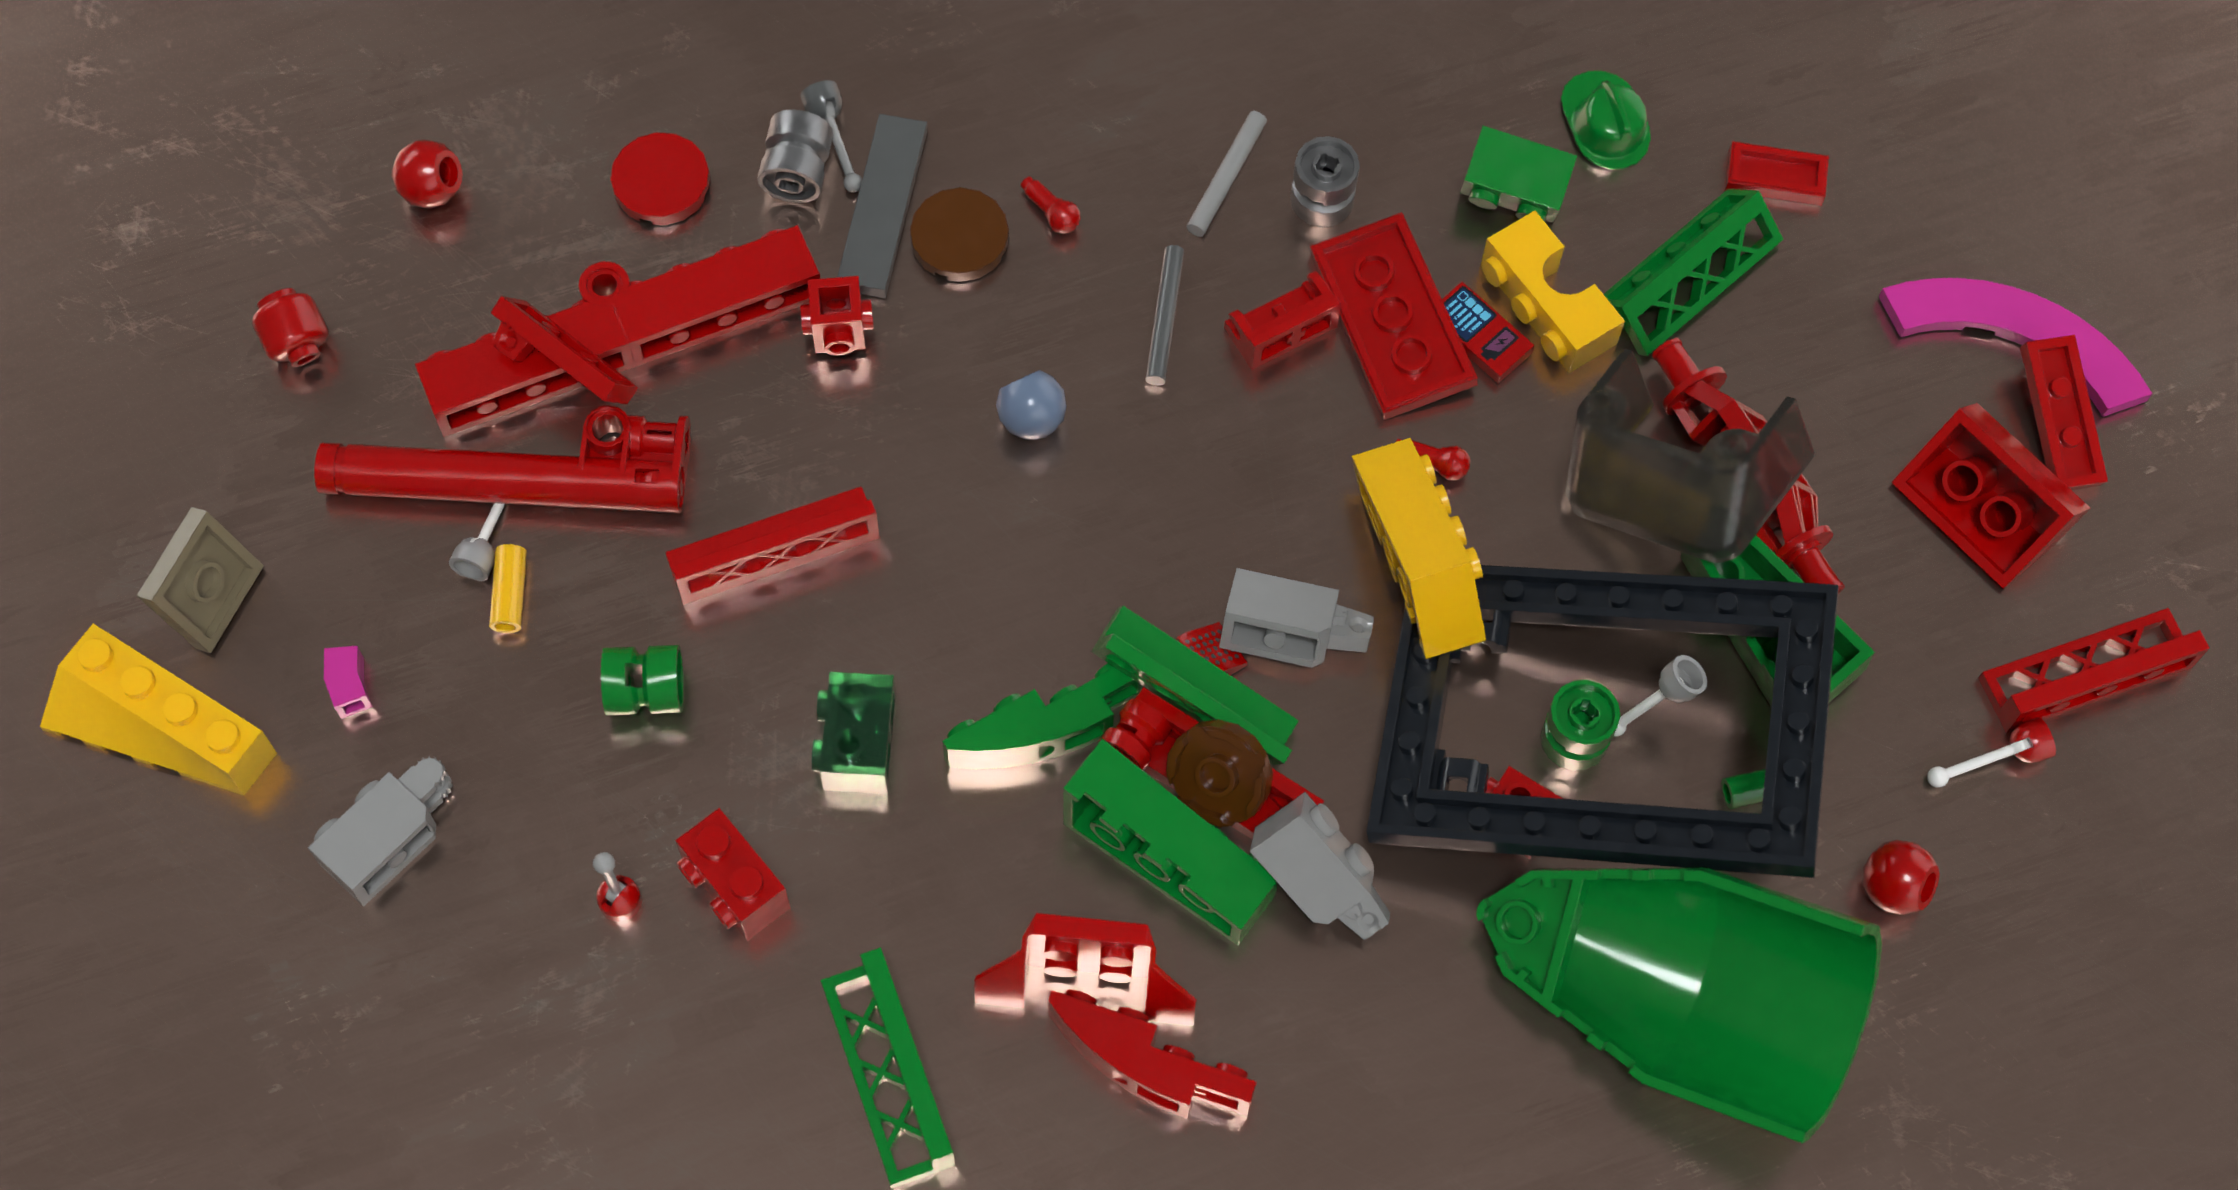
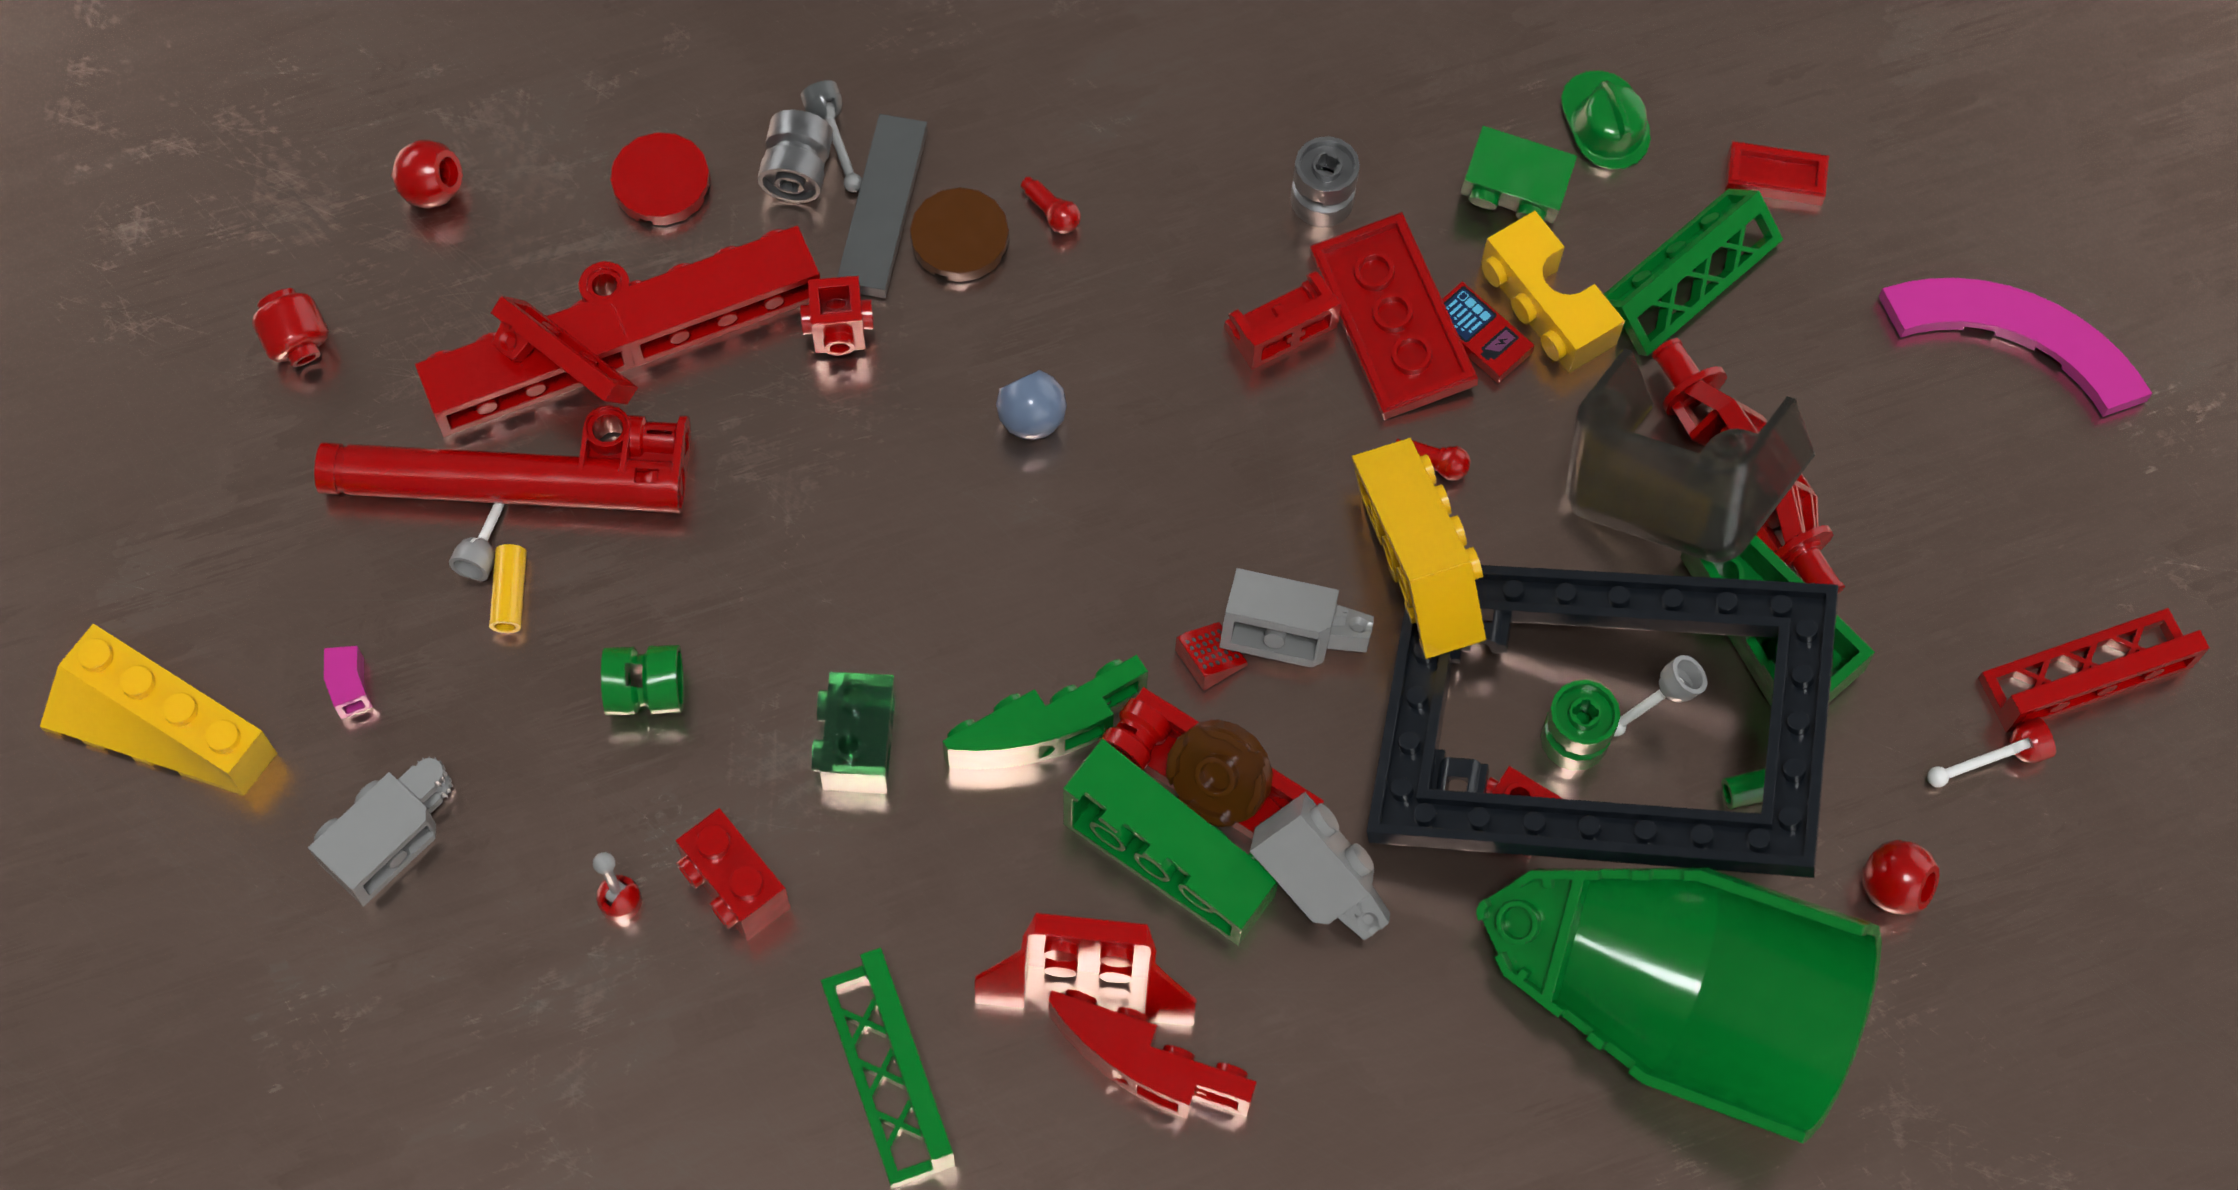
(200, 580): dark tan hinge -> none
(773, 545): red fence -> none
(1164, 315): dark grey bar -> none
(1191, 681): green fence -> none
(1226, 173): light grey bar -> none
(1990, 494): red slope -> none
(2064, 411): red hinge -> none

